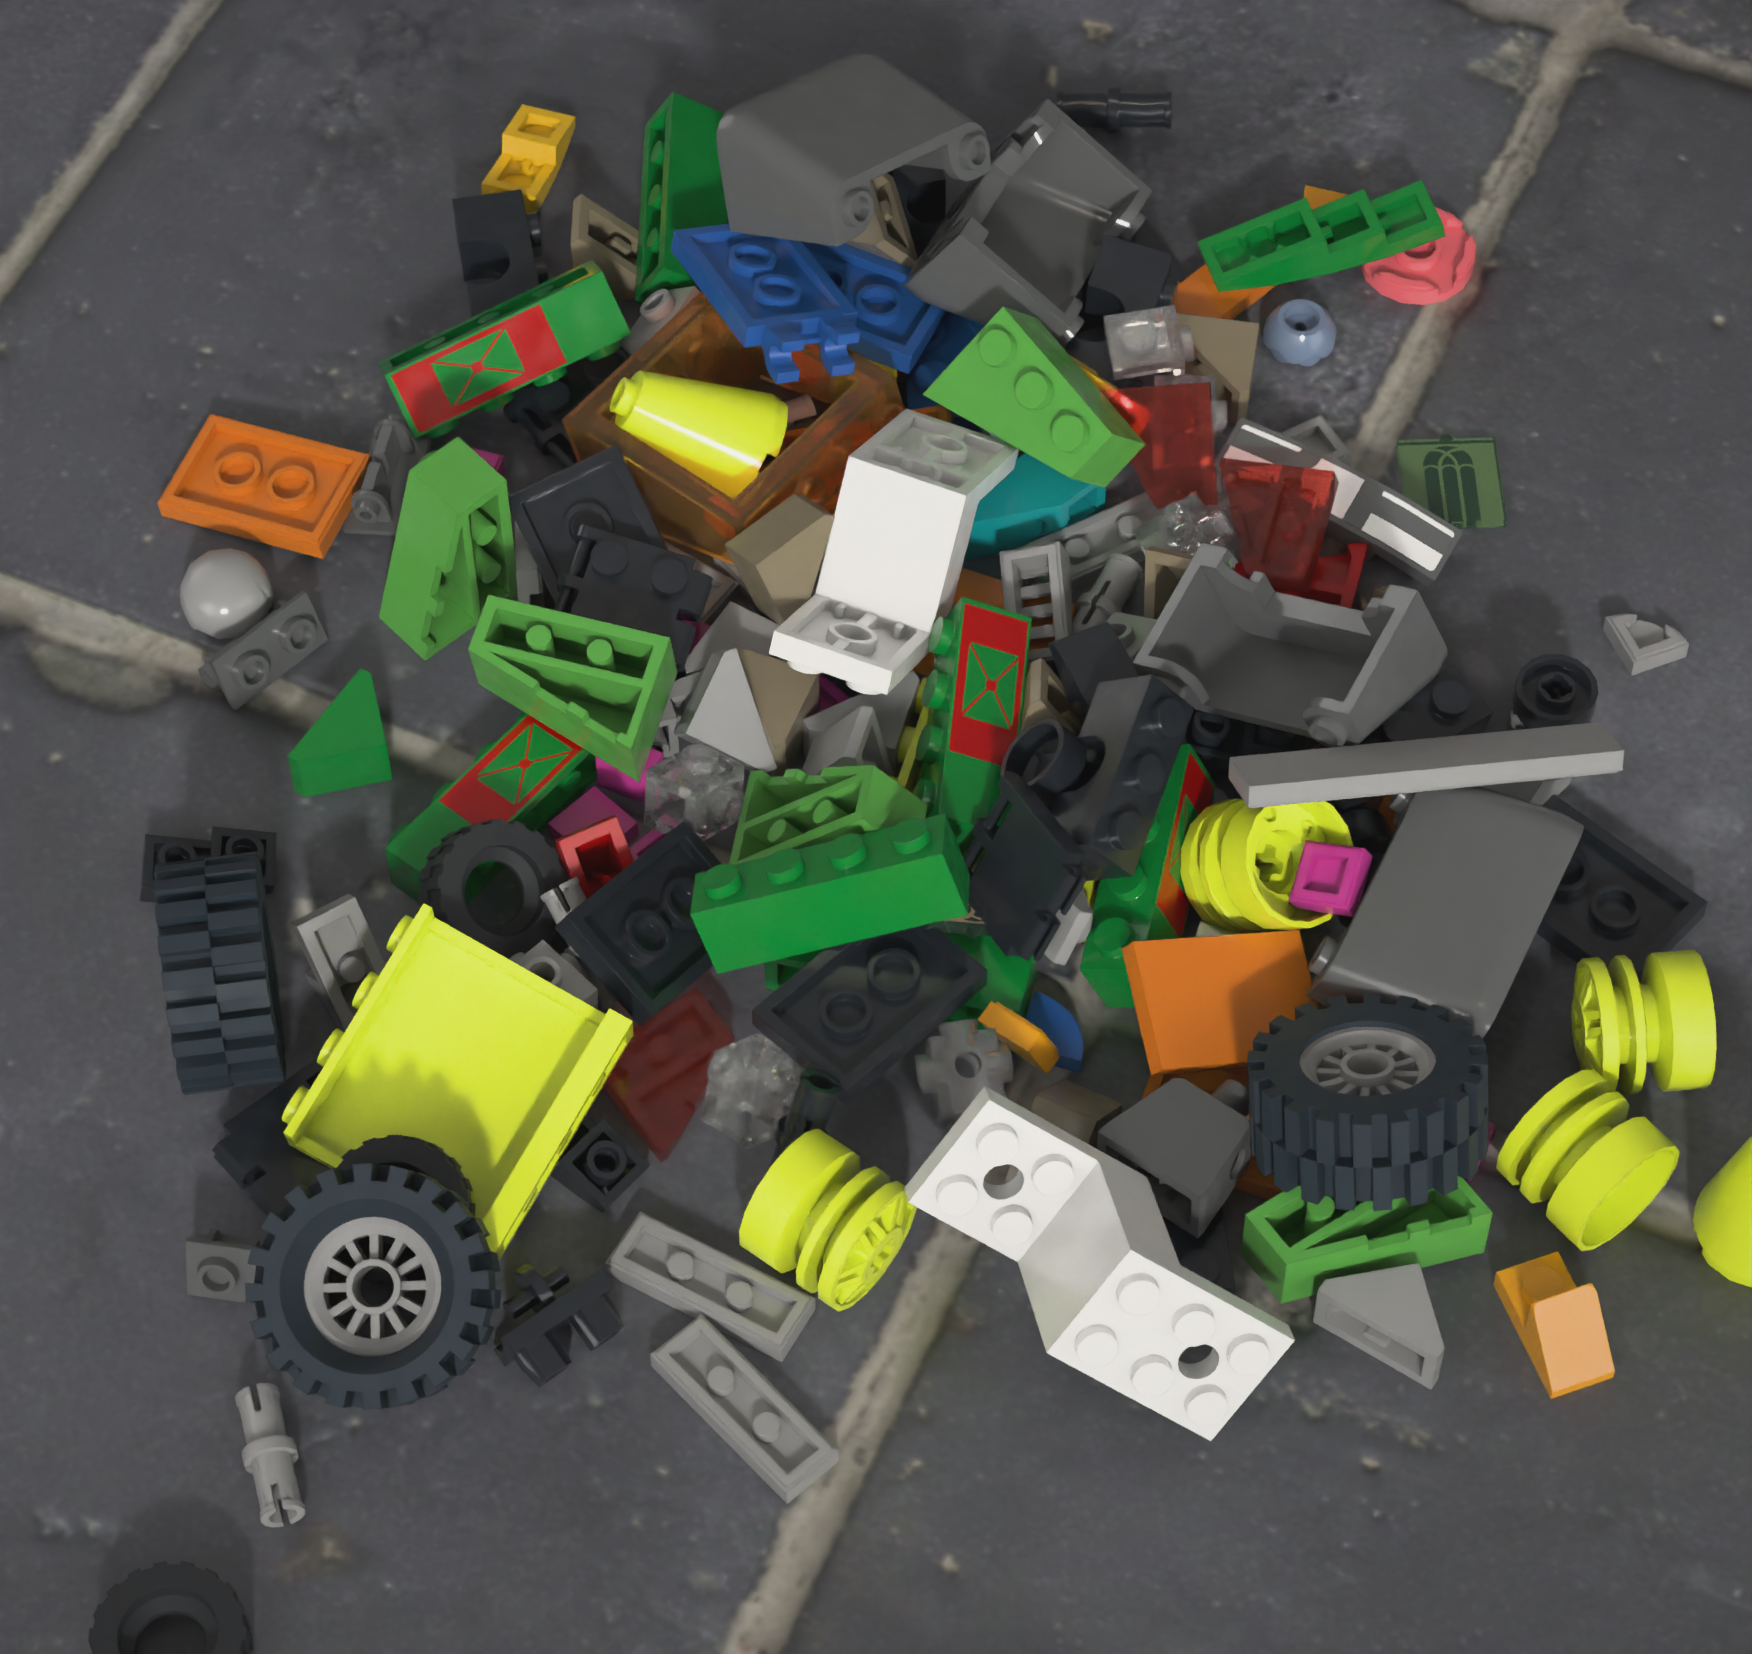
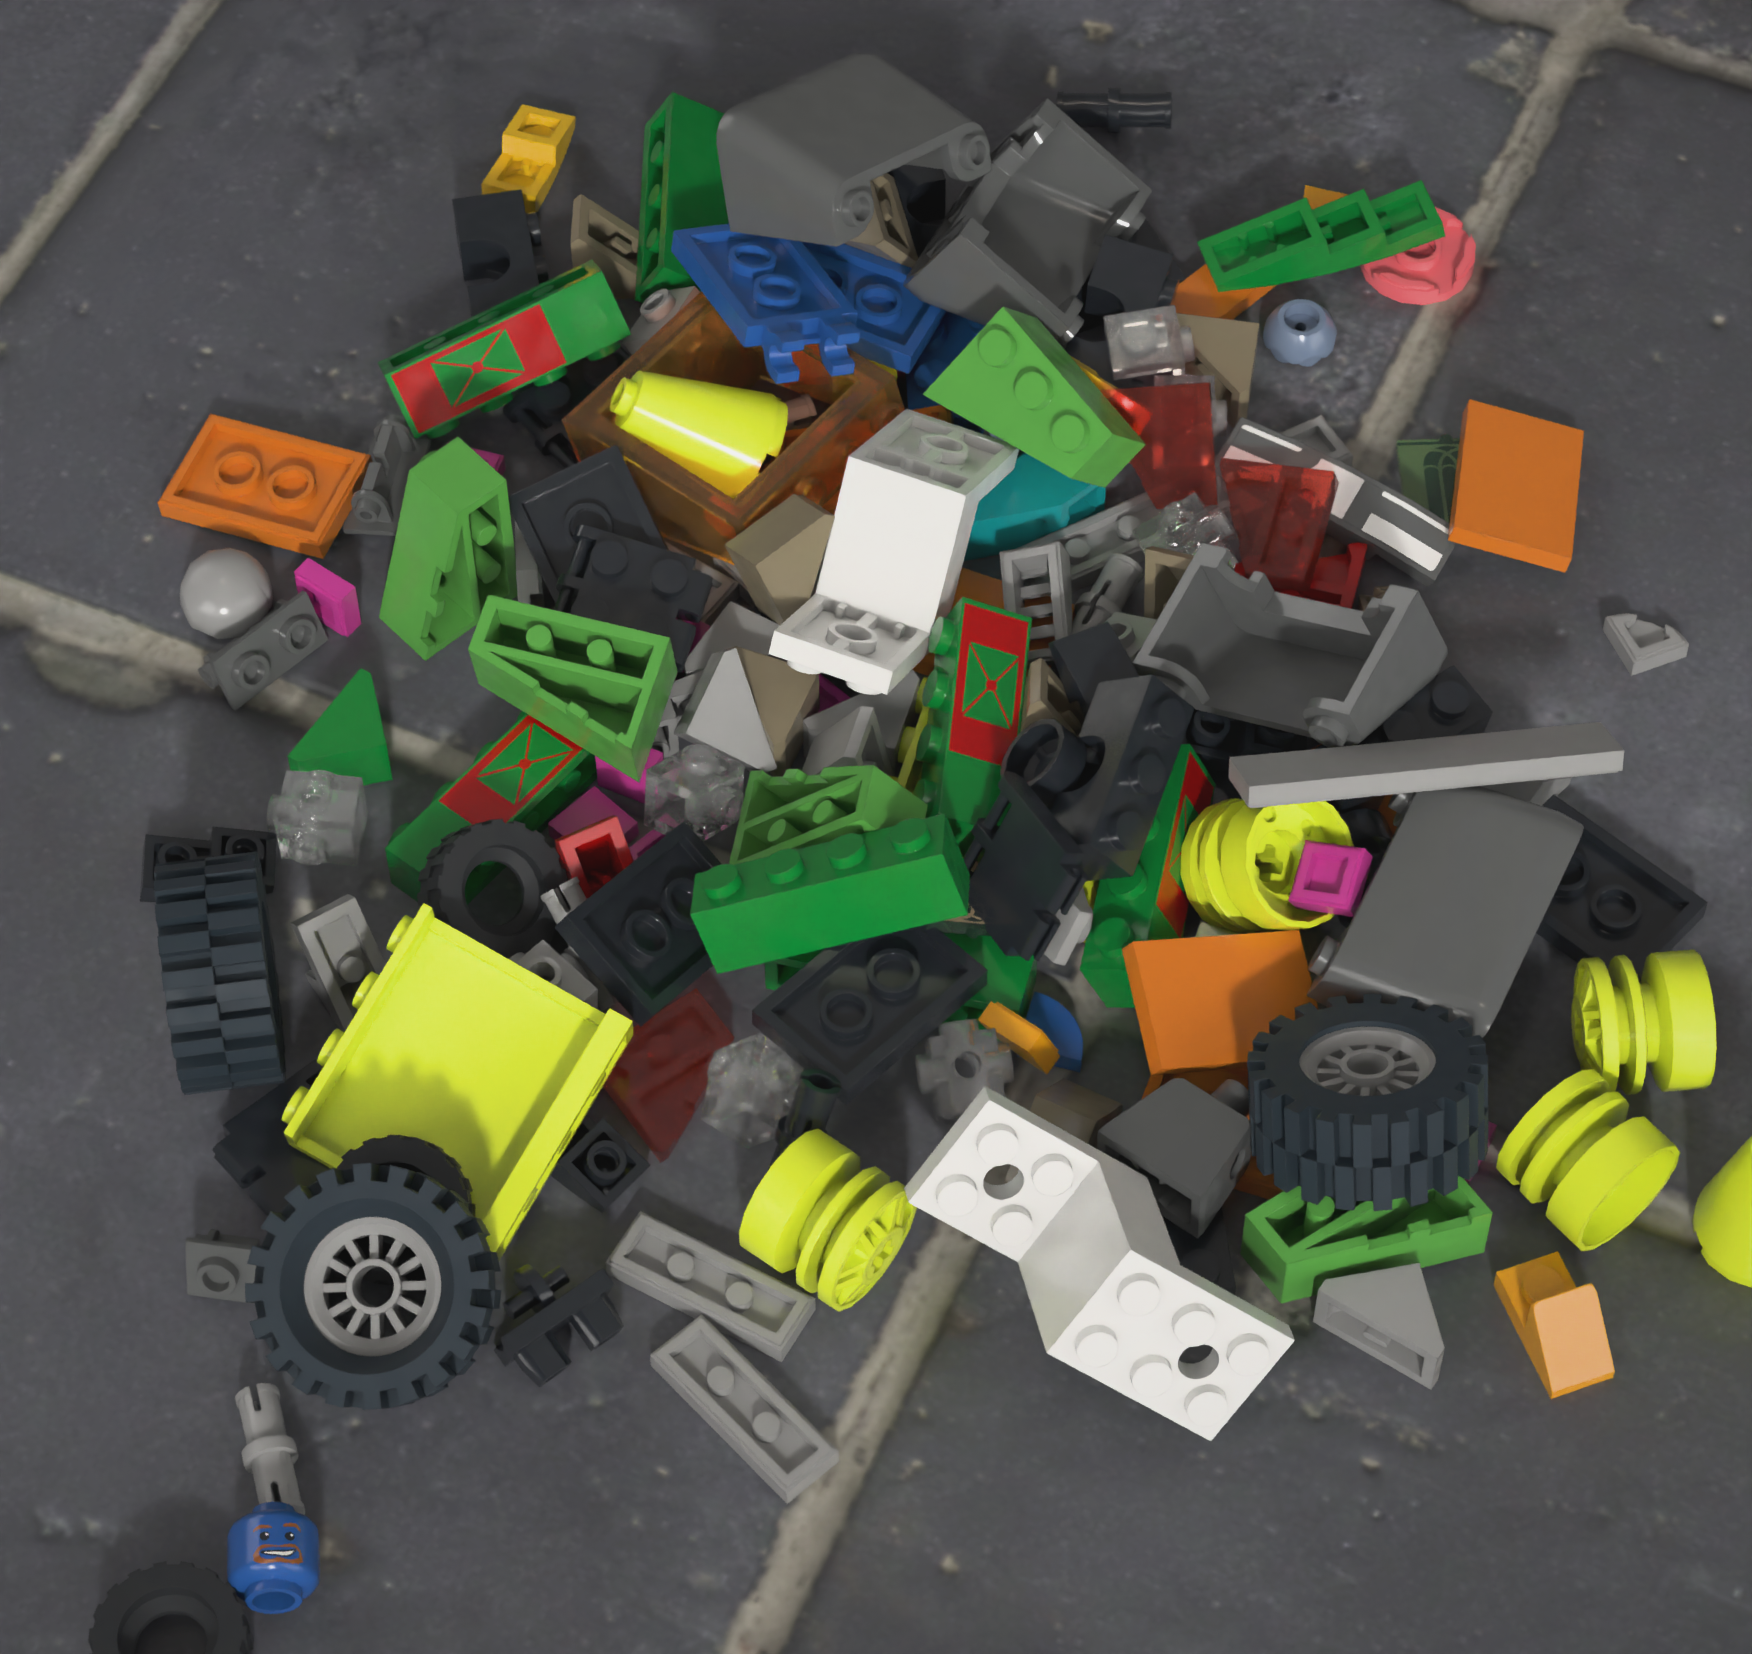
(273, 1558): none -> blue head
(319, 817): none -> clear brick
(331, 597): none -> dark pink tile
(1516, 486): none -> orange tile
(1553, 693): black wheel -> none

